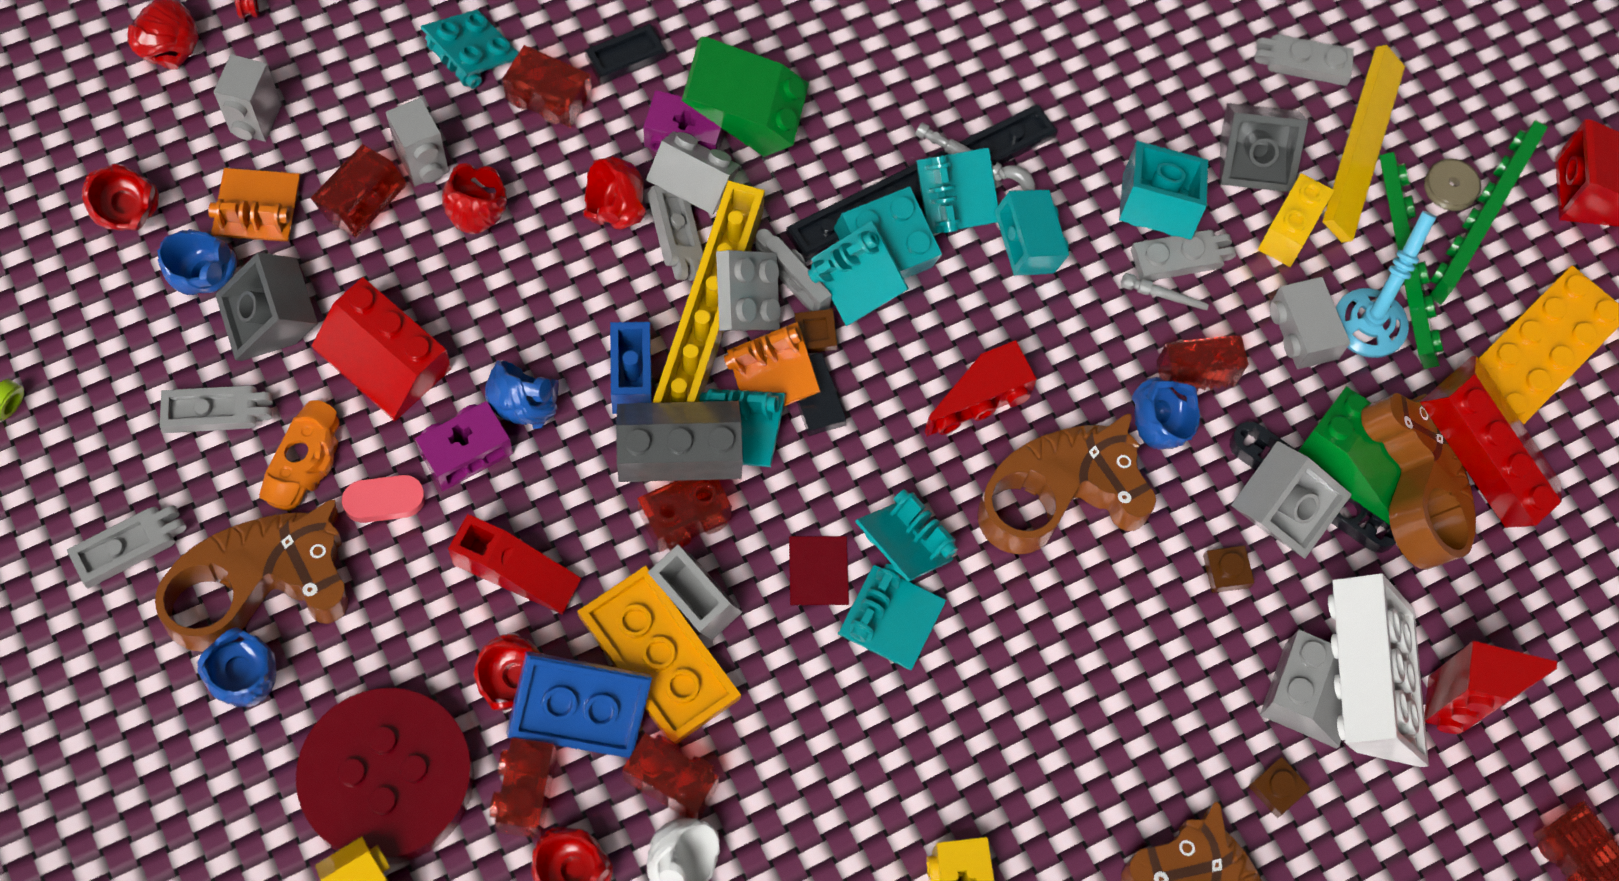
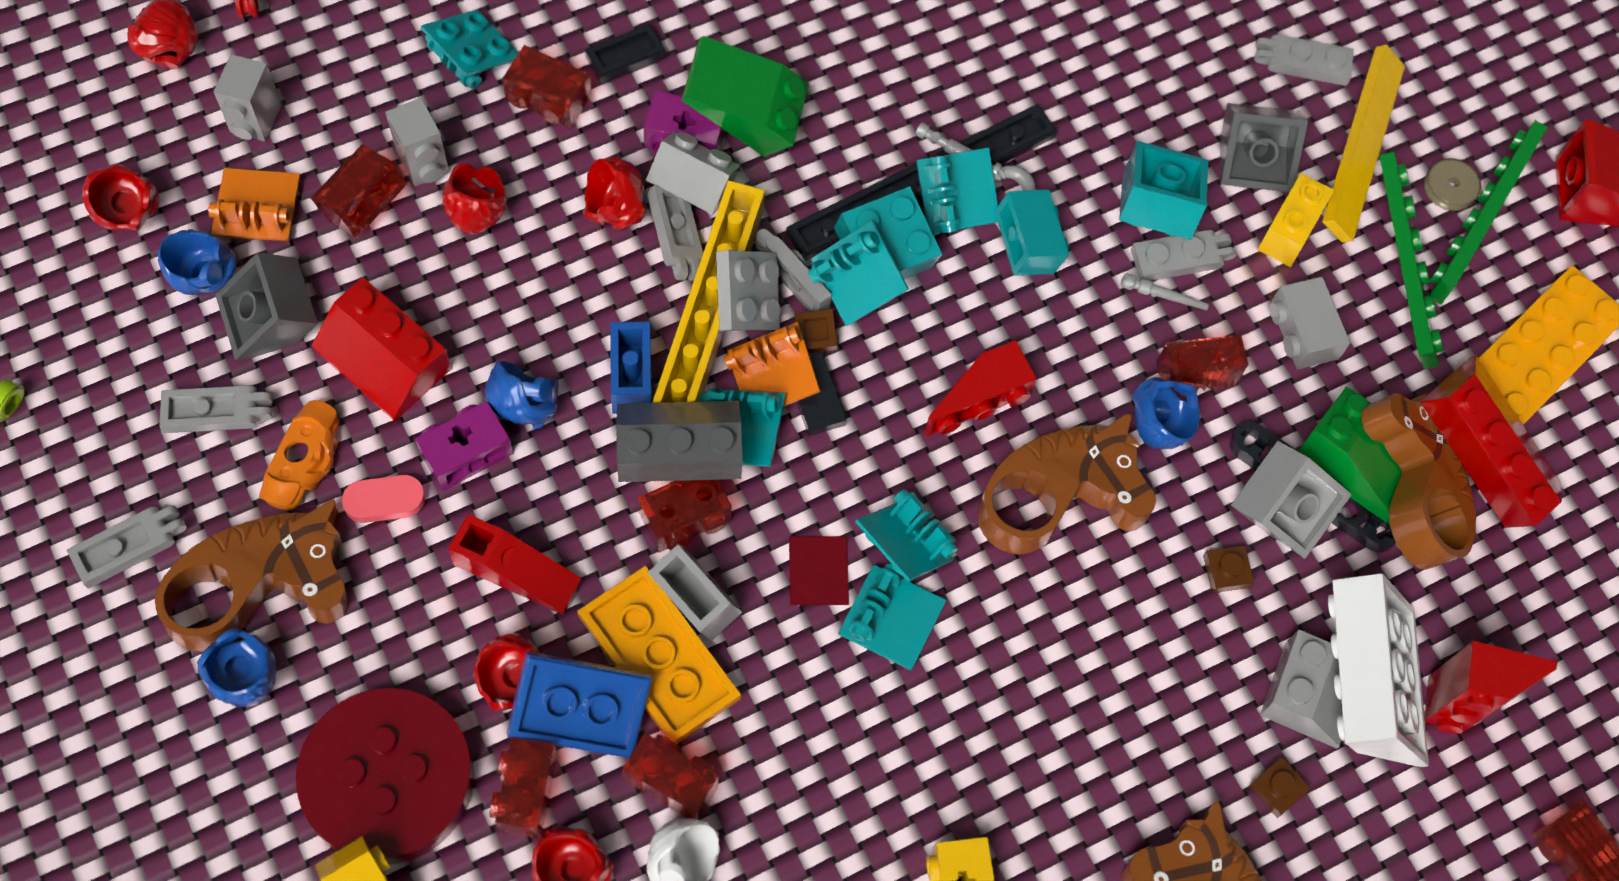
(1379, 311): medium azure dish -> none

